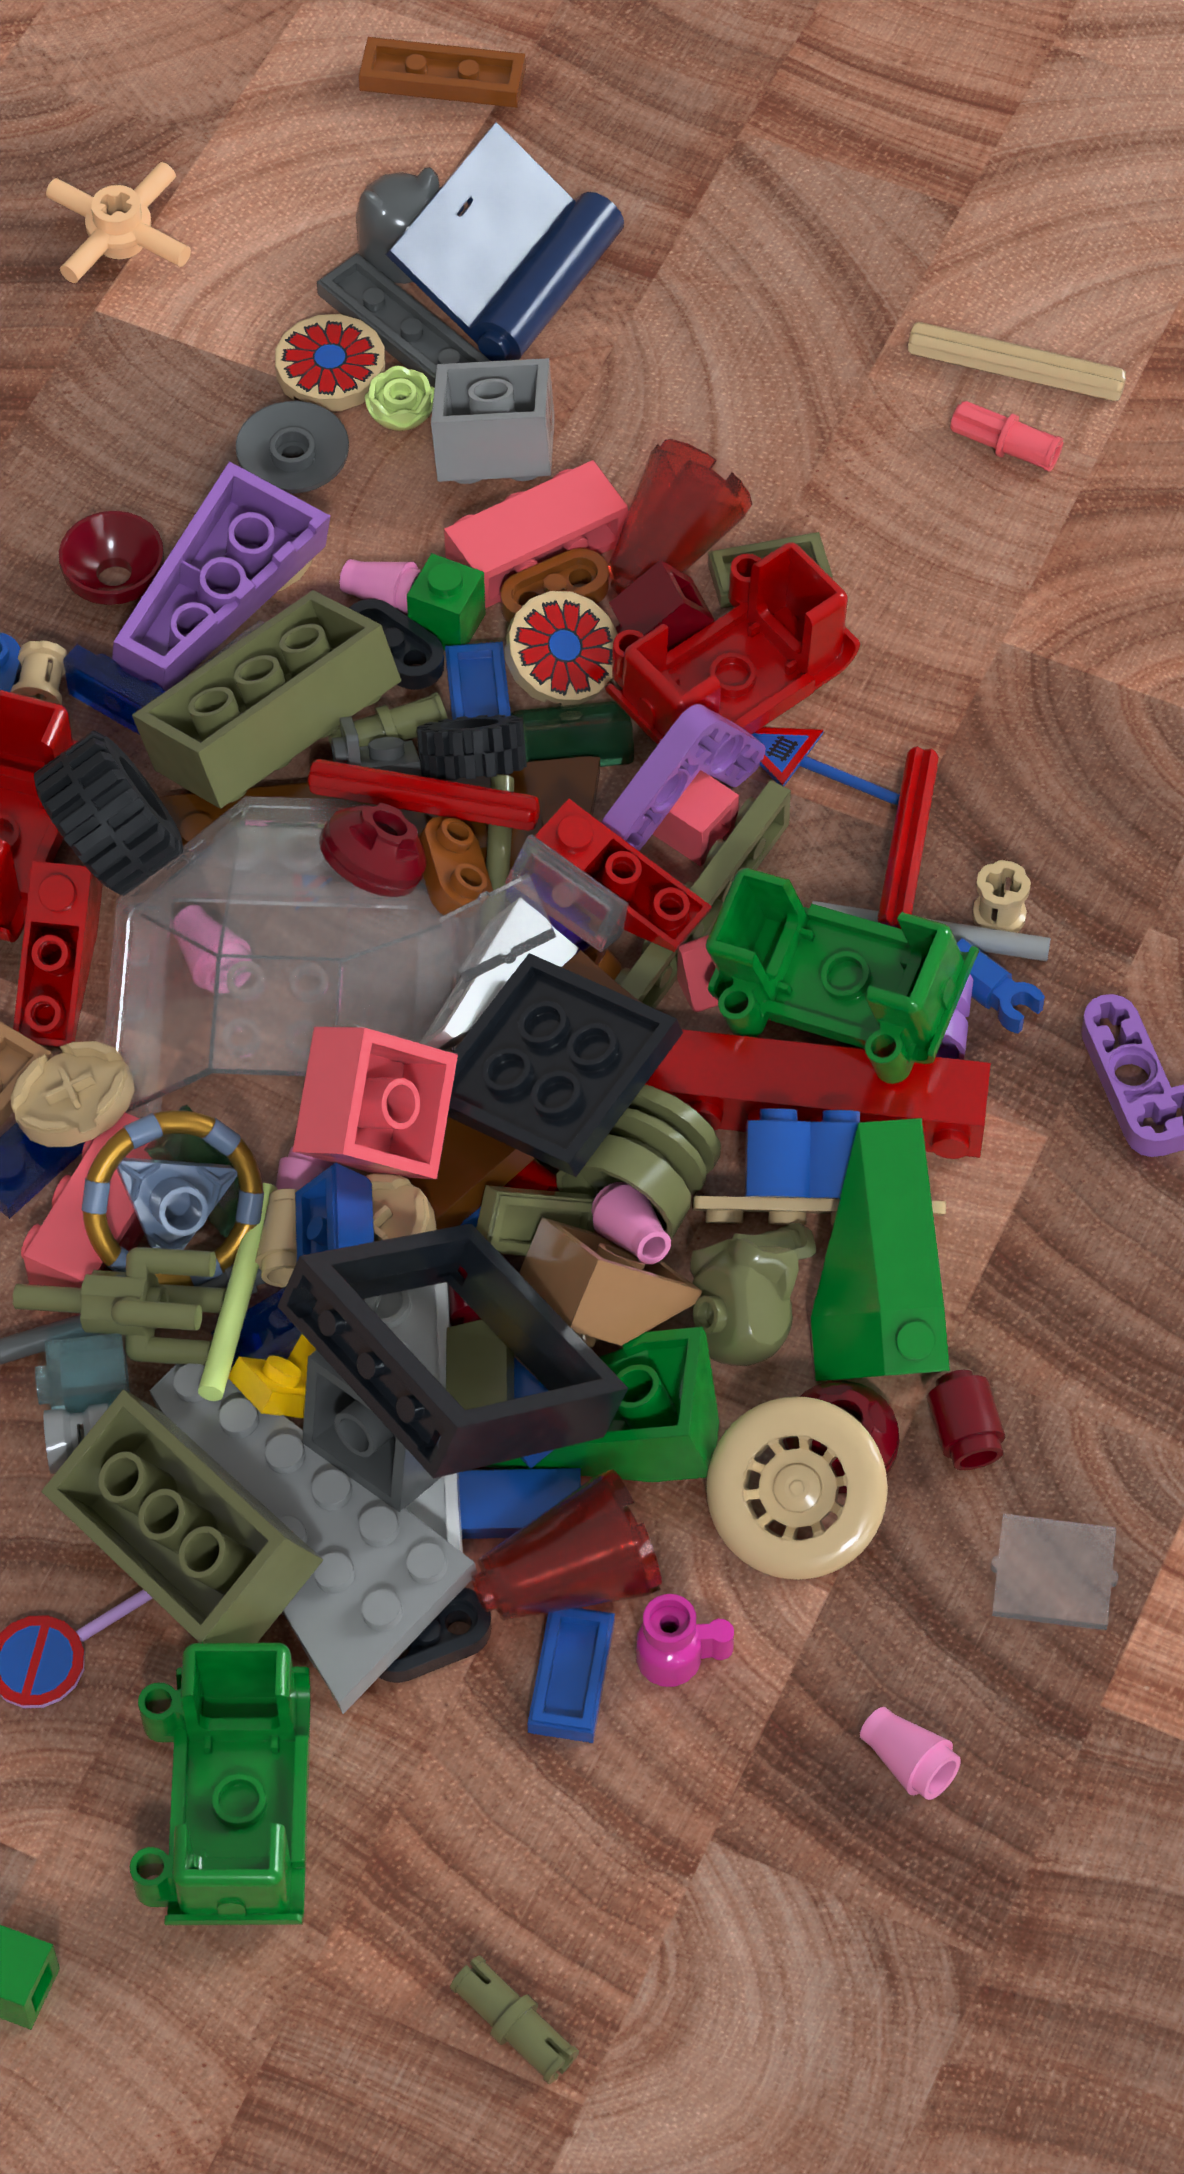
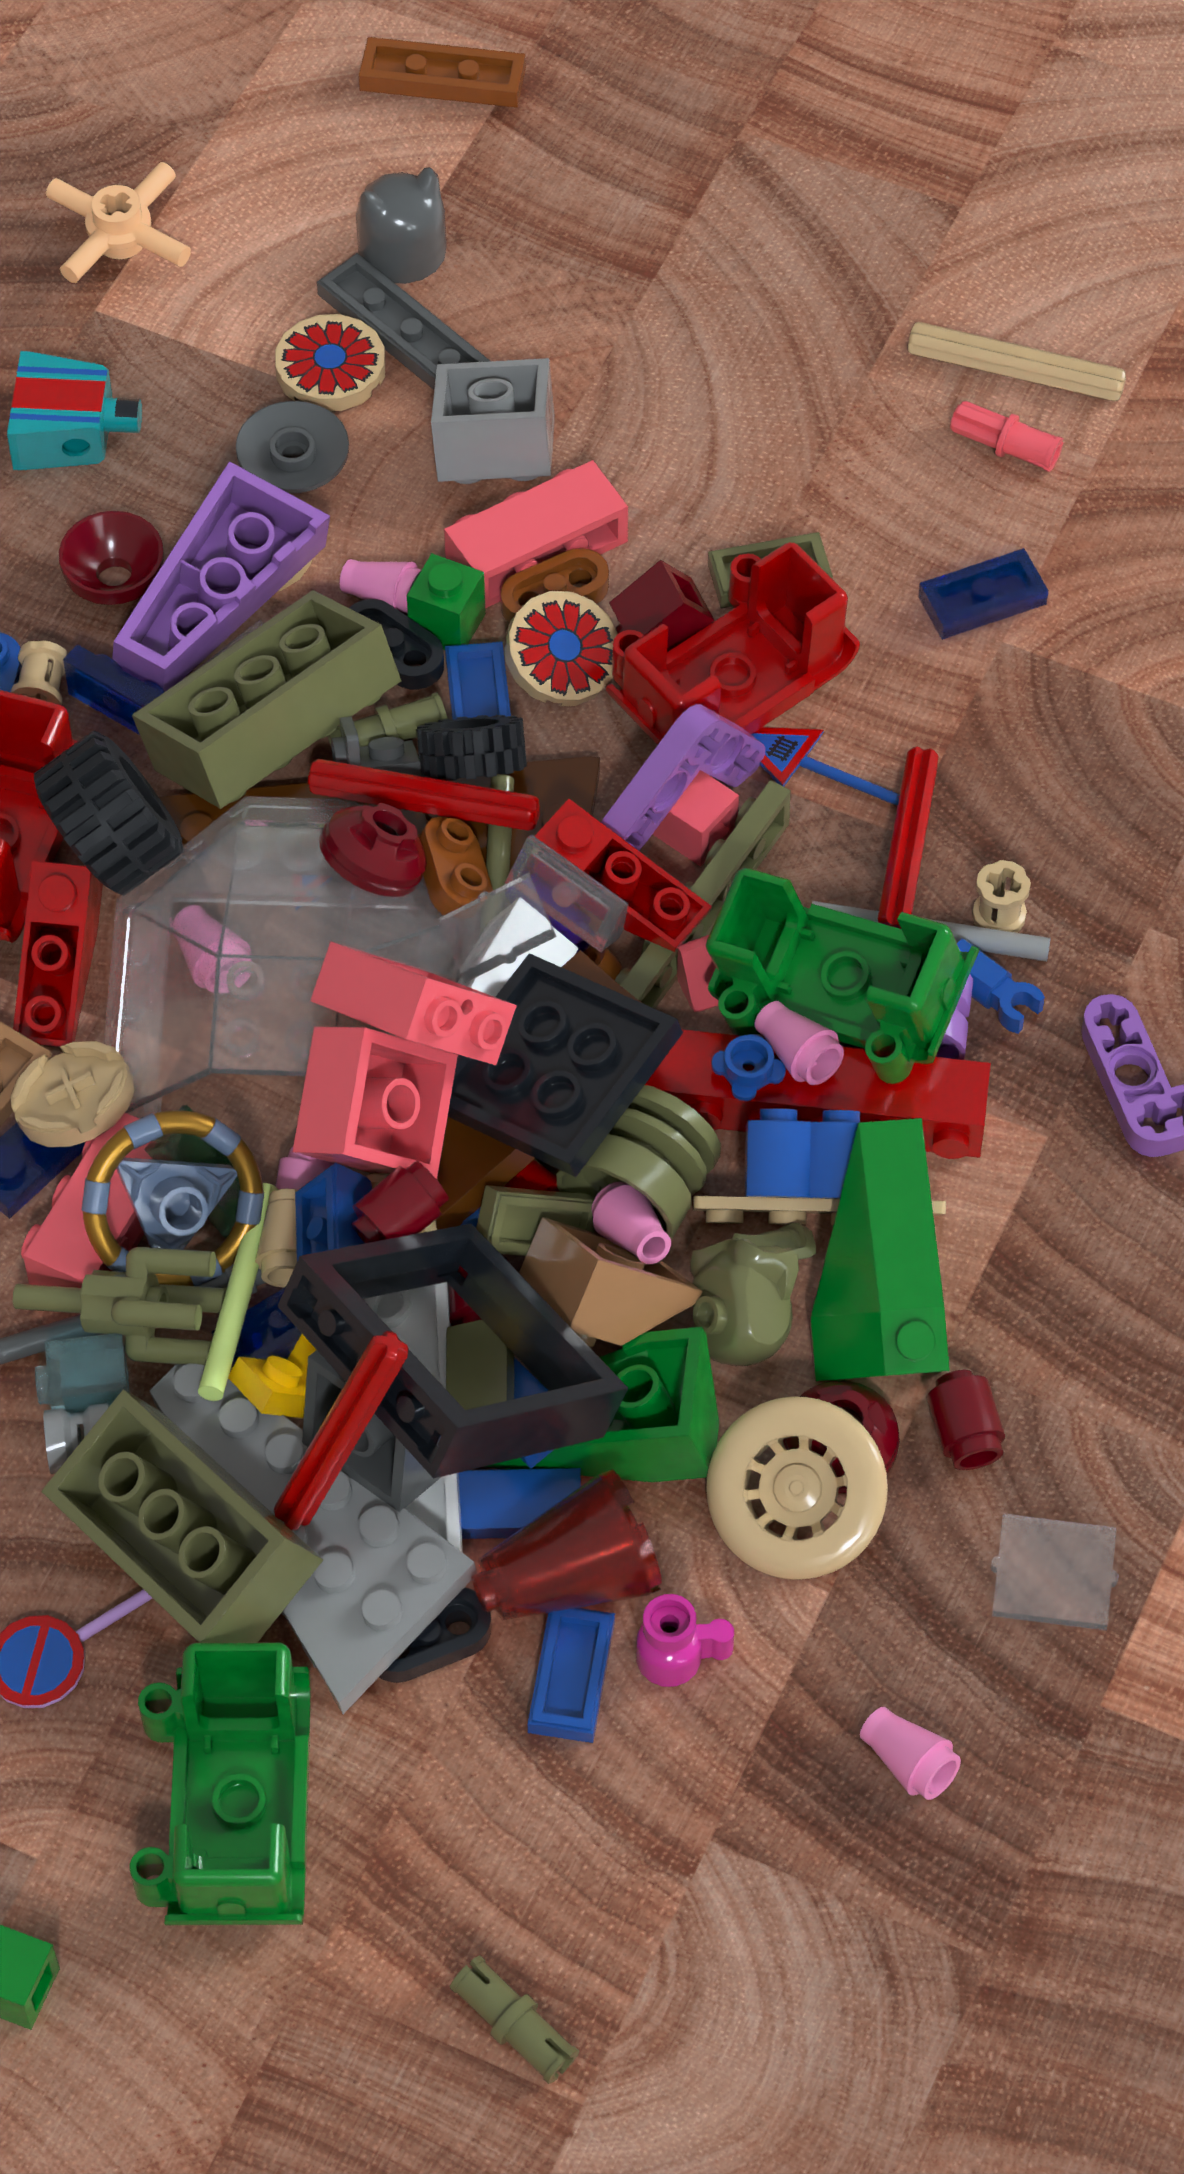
(65, 413): none -> teal torso
(341, 1430): none -> red axle
(399, 1204): none -> dark red brick
(400, 398): yellowish green plate -> none
(413, 1003): none -> coral window
(510, 252): door -> none
(578, 731): clear green slope -> none
(676, 513): clear red cone -> none
(748, 1050): none -> blue plate
(802, 1045): none -> bright pink cone
(983, 593): none -> clear blue plate

